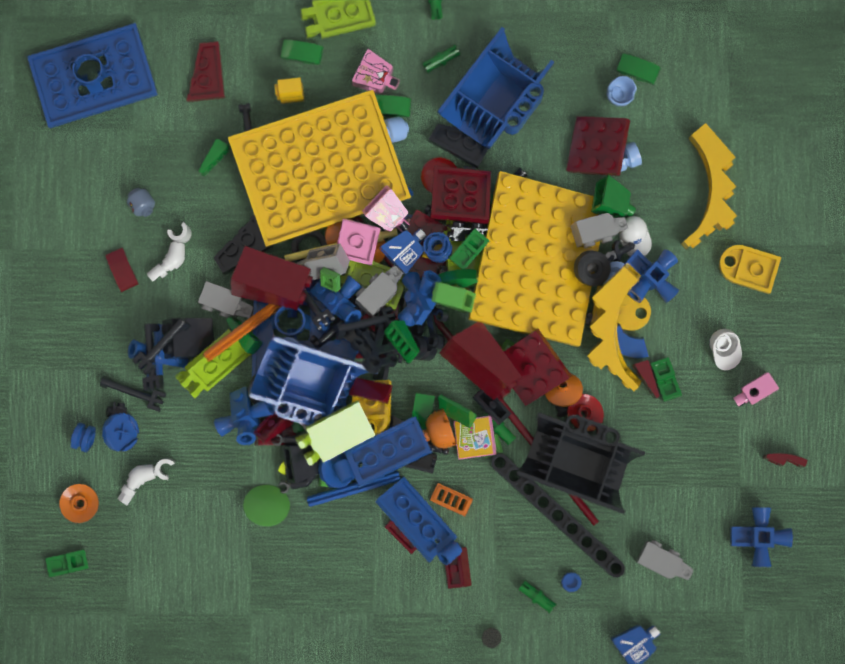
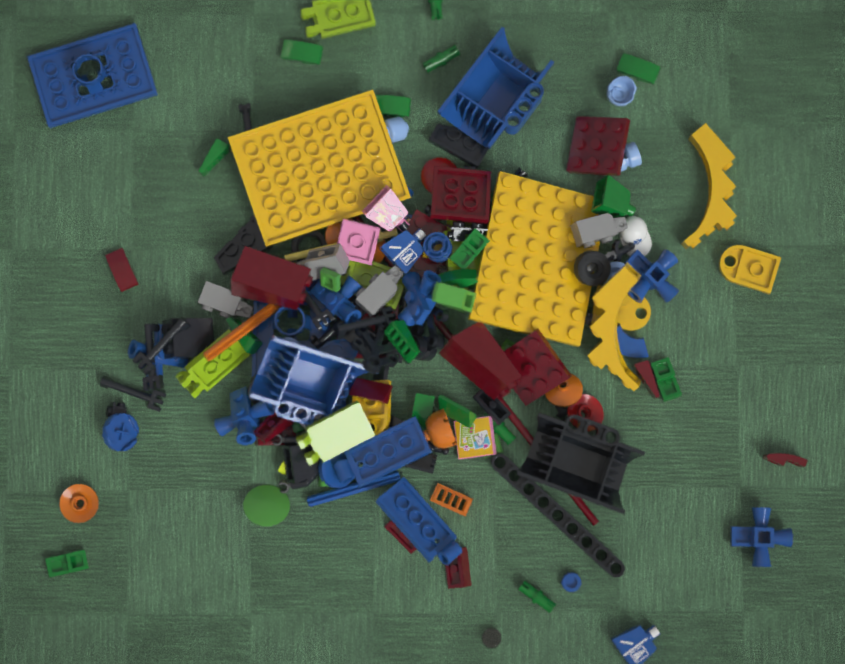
(83, 437): blue wheel -> none
(139, 476): white piece -> none
(140, 202): sand blue head -> none
(175, 255): white piece -> none
(208, 75): dark red wing -> none
(289, 90): yellow brick -> none
(374, 74): bright pink torso -> none
(662, 561): light grey hinge -> none
(725, 349): white cap -> none
(765, 386): bright pink torso -> none

